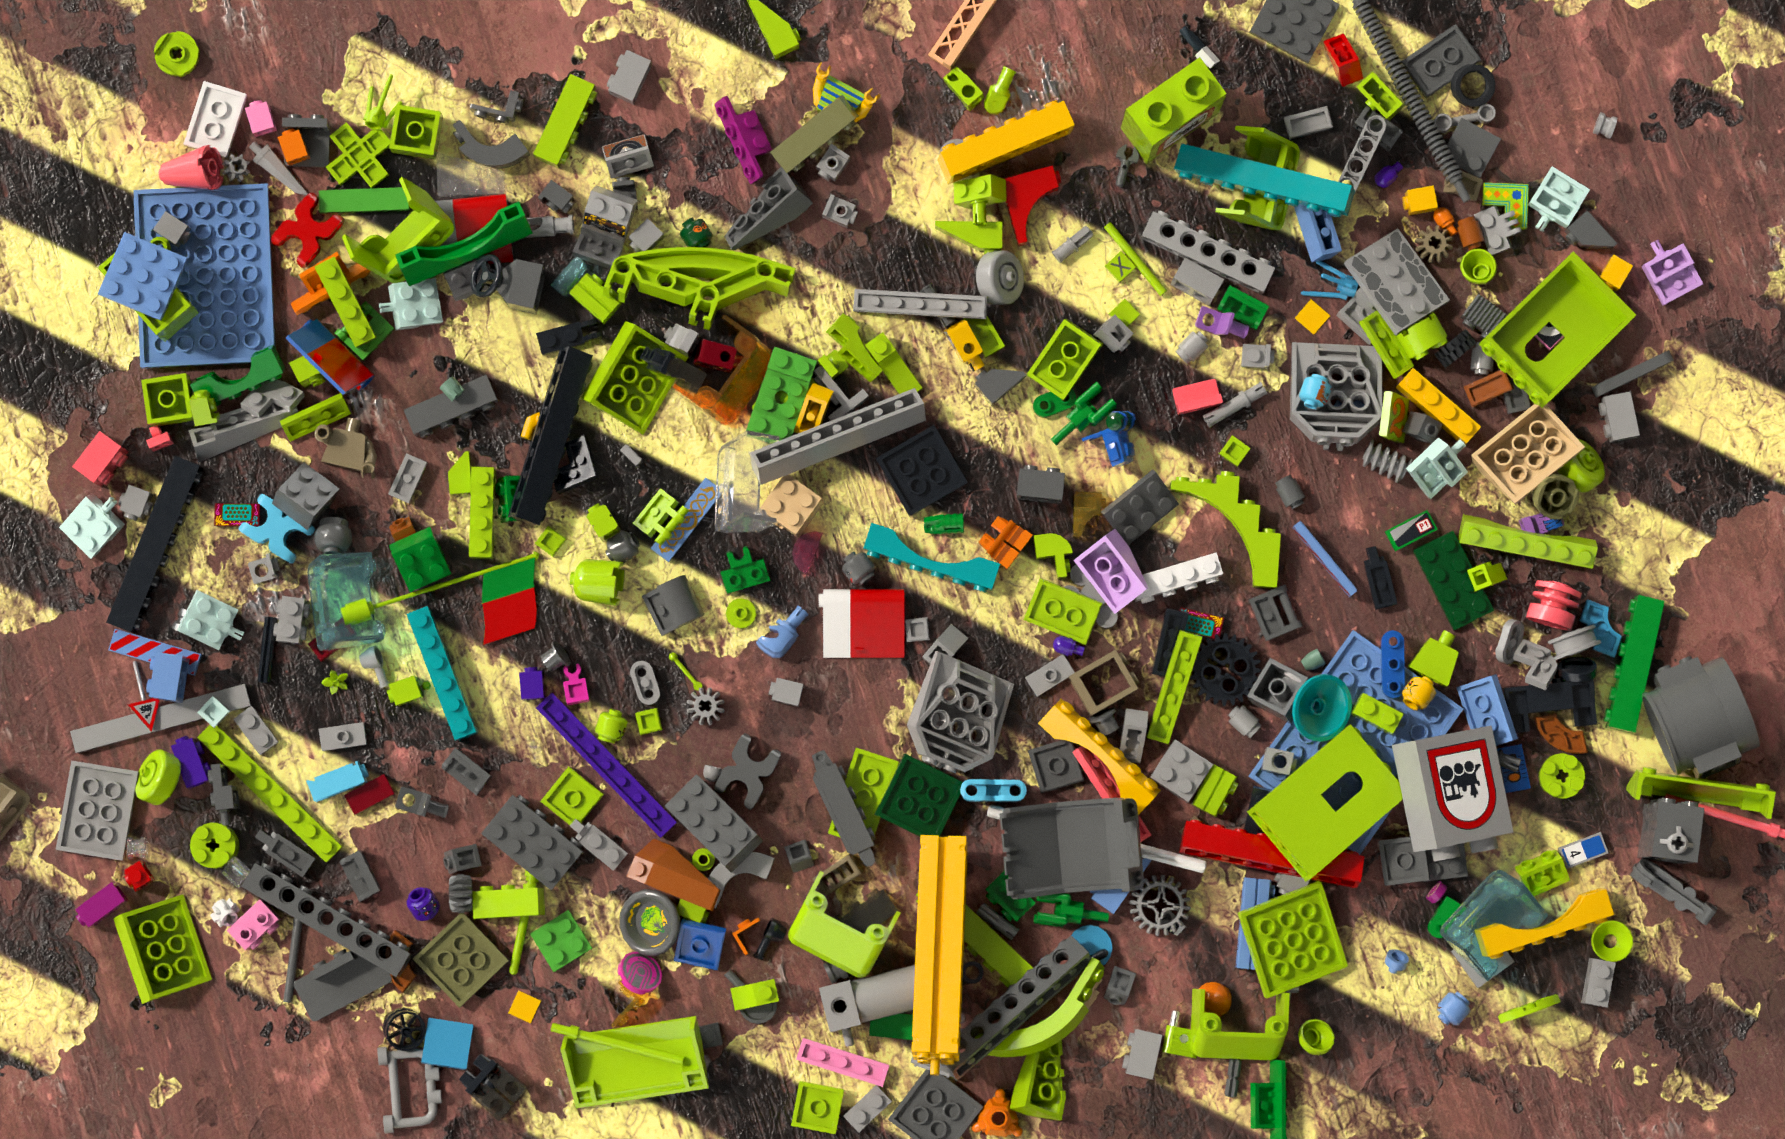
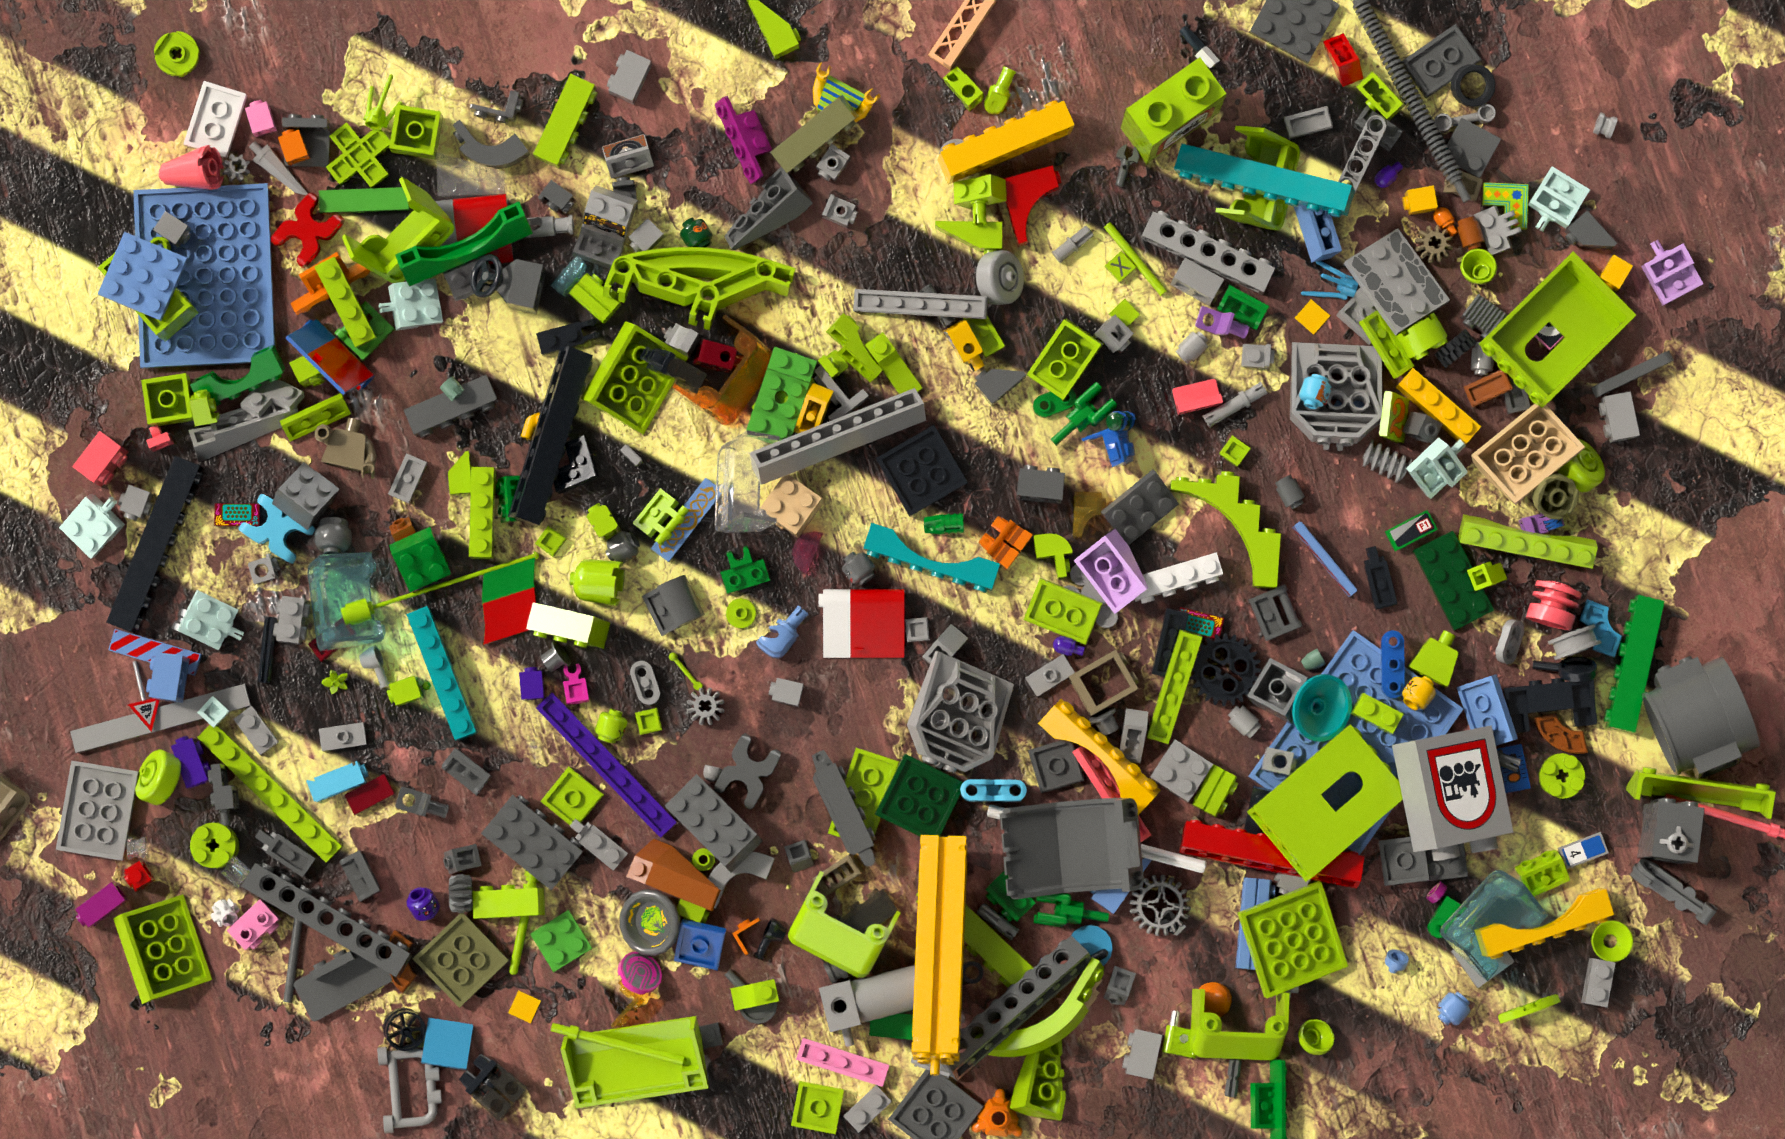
(568, 626): none -> wedge
(1541, 661): light grey plate -> none

